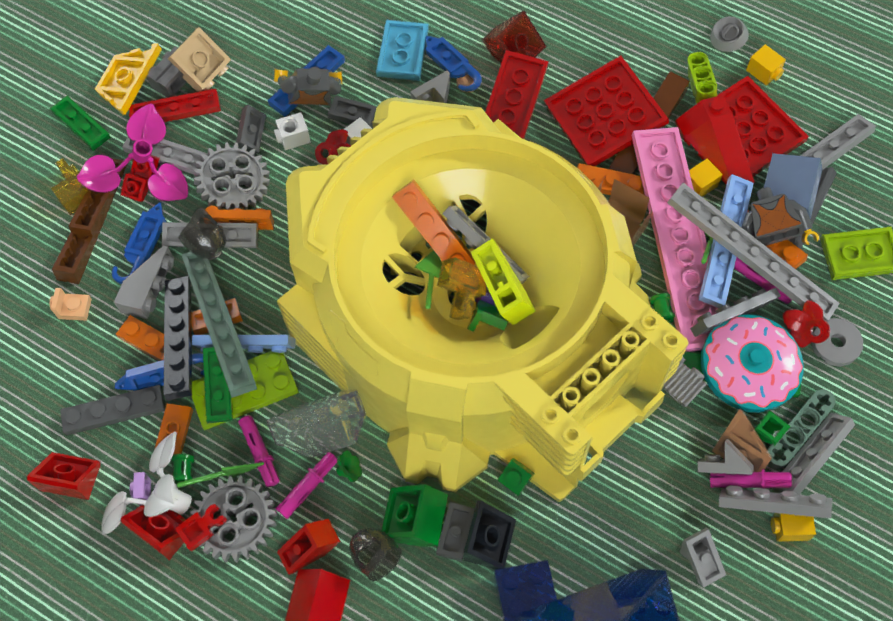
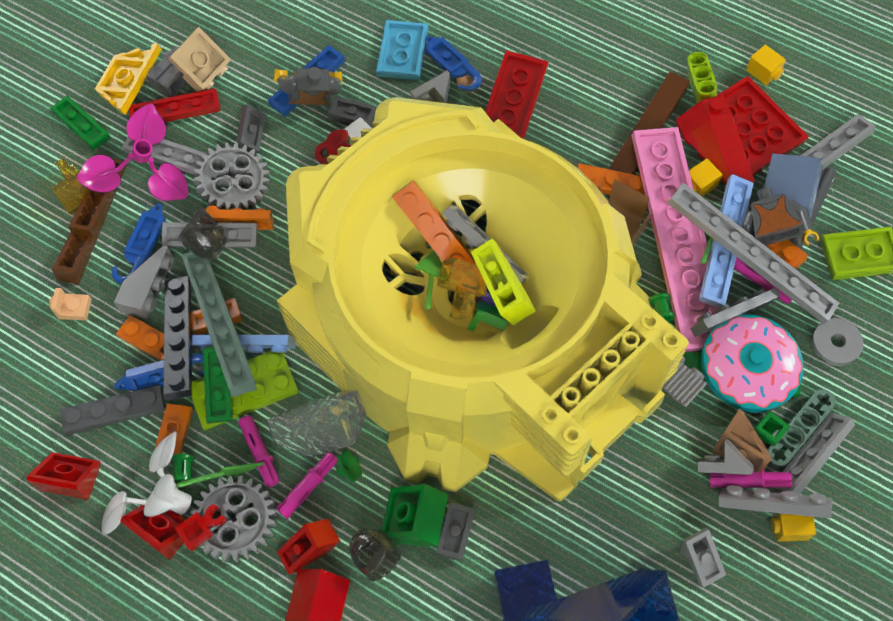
(136, 182): red slope -> none
(141, 486): lavender plate -> none
(288, 124): white brick -> none
(489, 537): black slope -> none
(514, 35): clear red slope -> none
(515, 476): green plate -> none
(604, 111): red plate -> none
(729, 34): light grey hat -> none
(802, 324): red plate -> none

